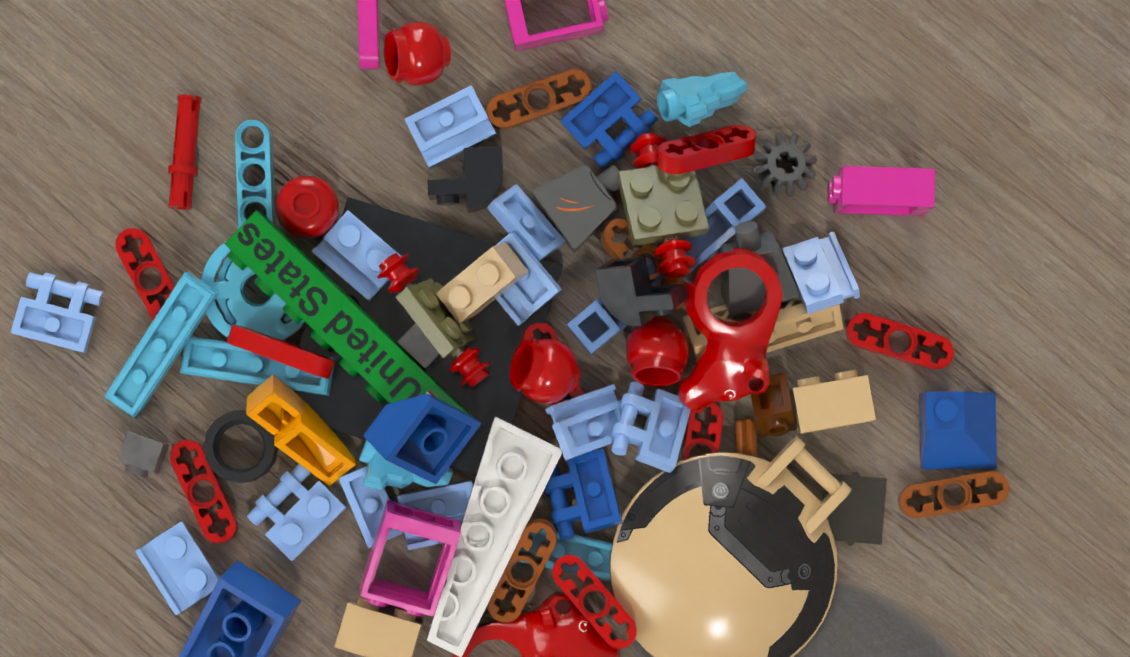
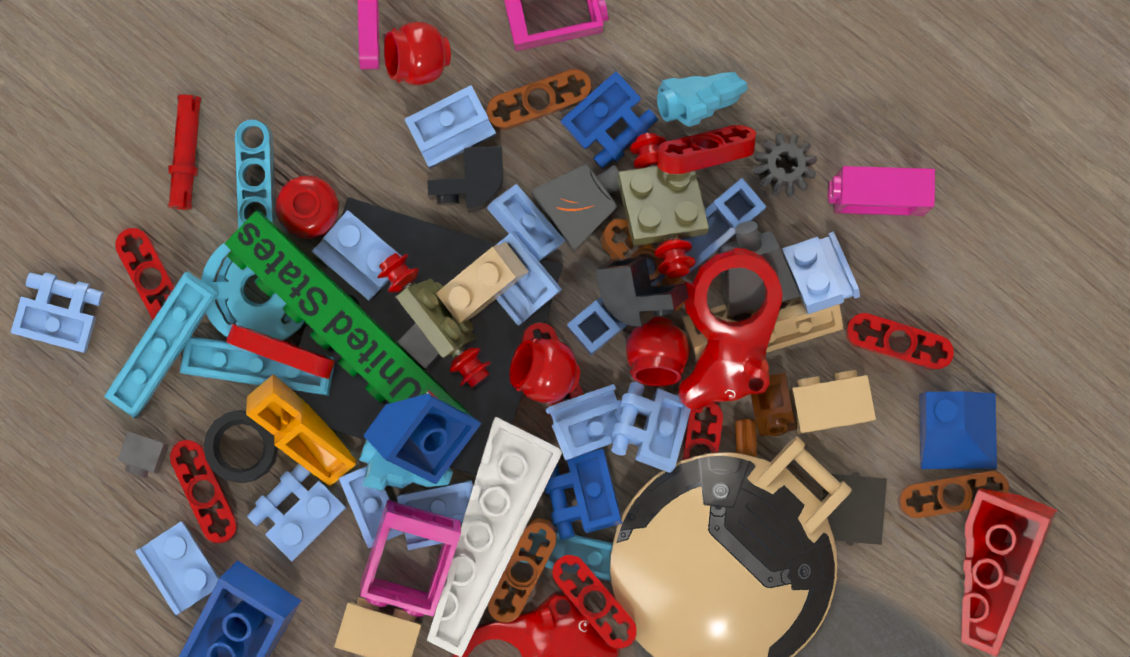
(1000, 554): none -> red wedge

